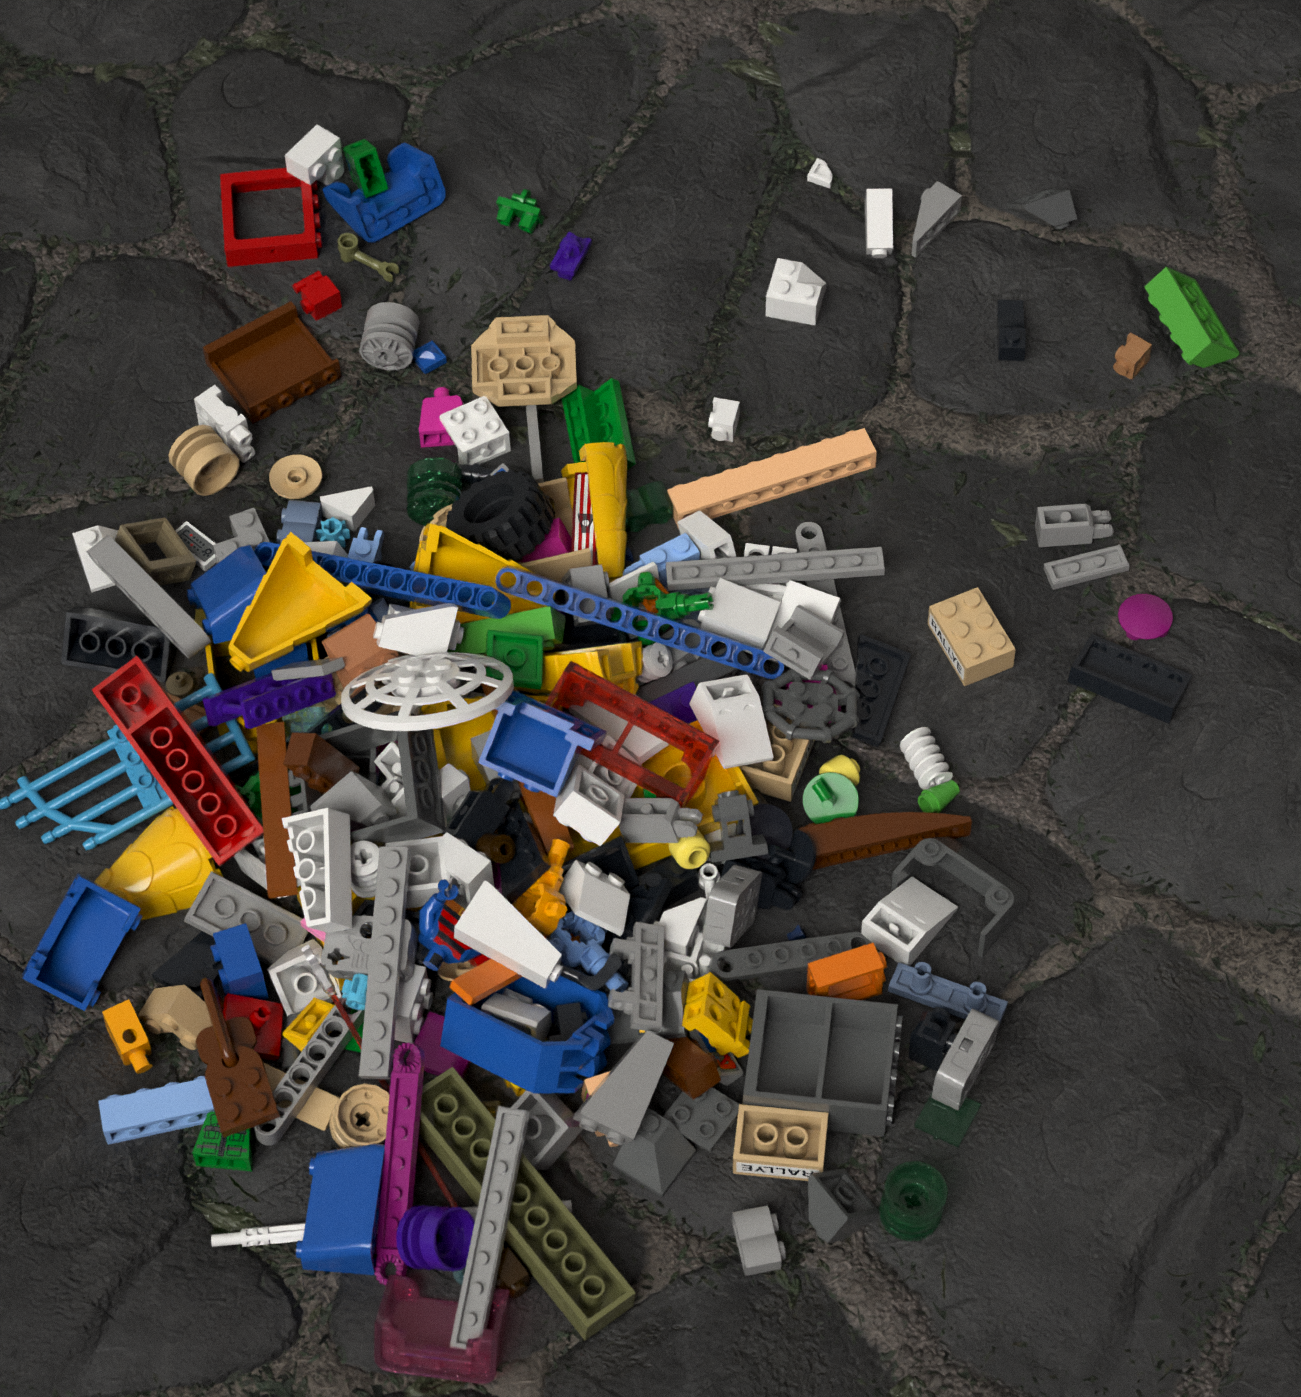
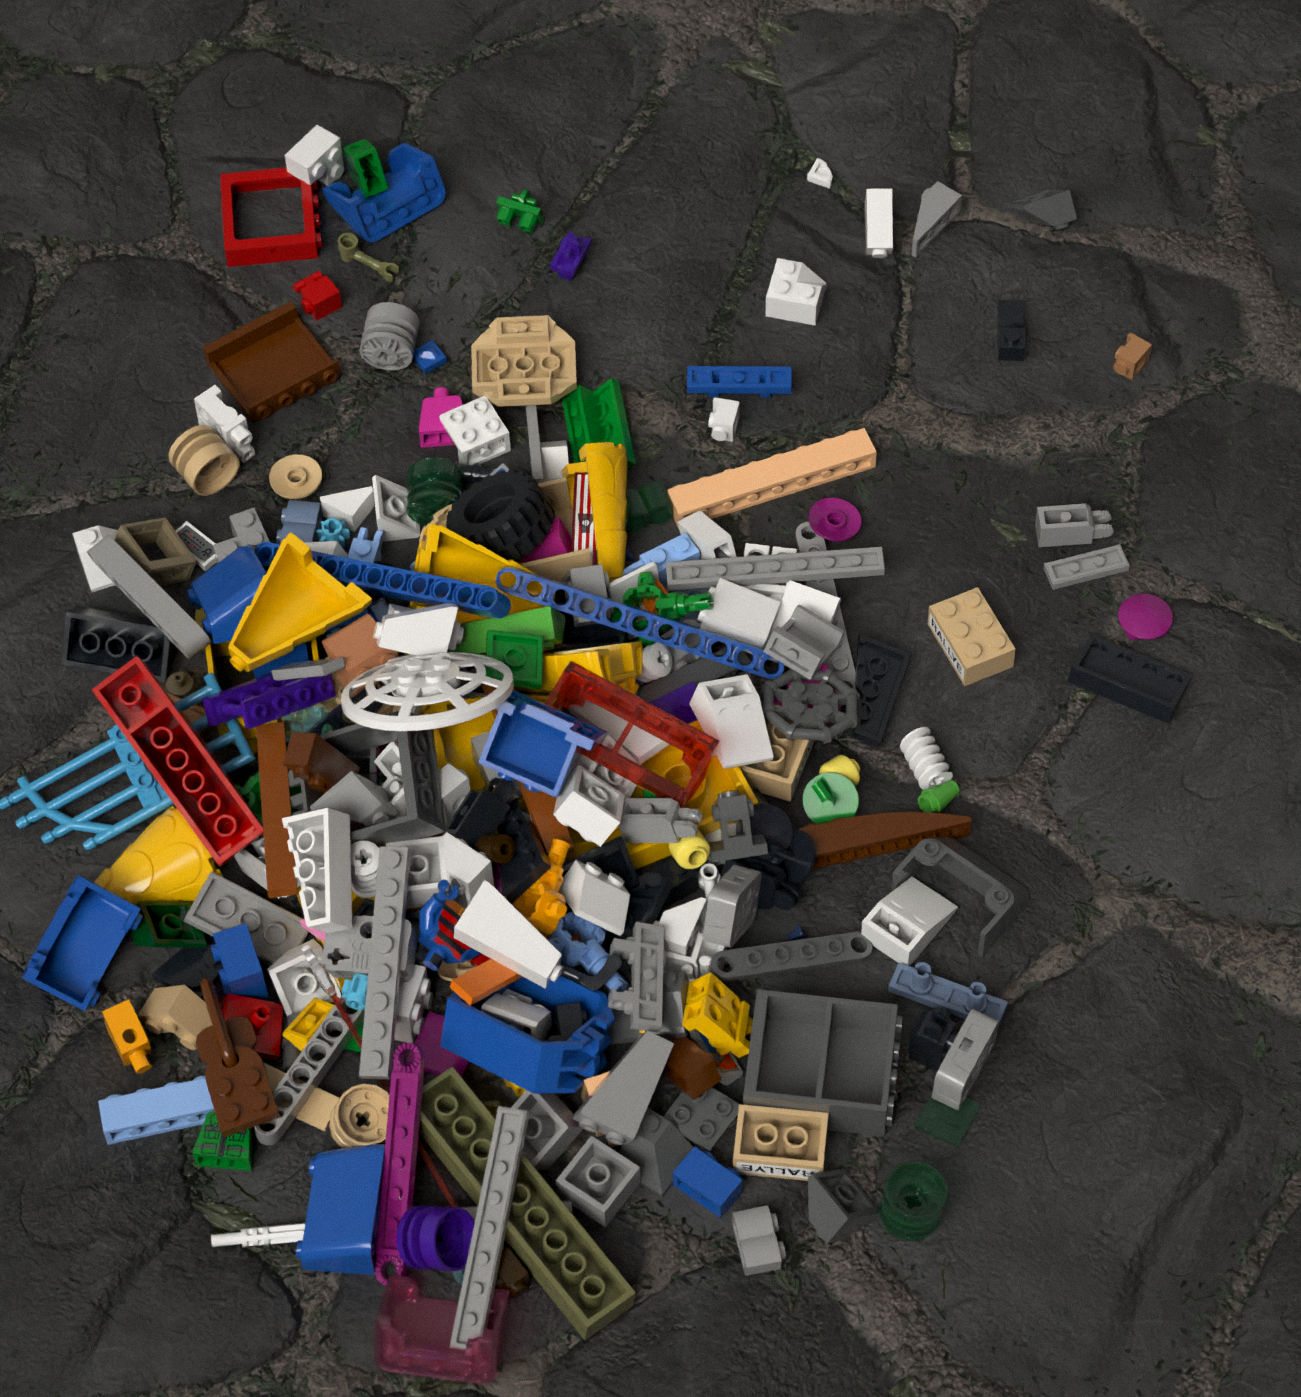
(165, 926): none -> dark green slope
(392, 511): none -> white slope
(554, 459): none -> white slope
(598, 1181): none -> light grey brick
(708, 1181): none -> blue brick
(739, 380): none -> blue hinge
(834, 519): none -> magenta dish
(848, 975): orange window -> none
(1190, 319): bright green slope -> none

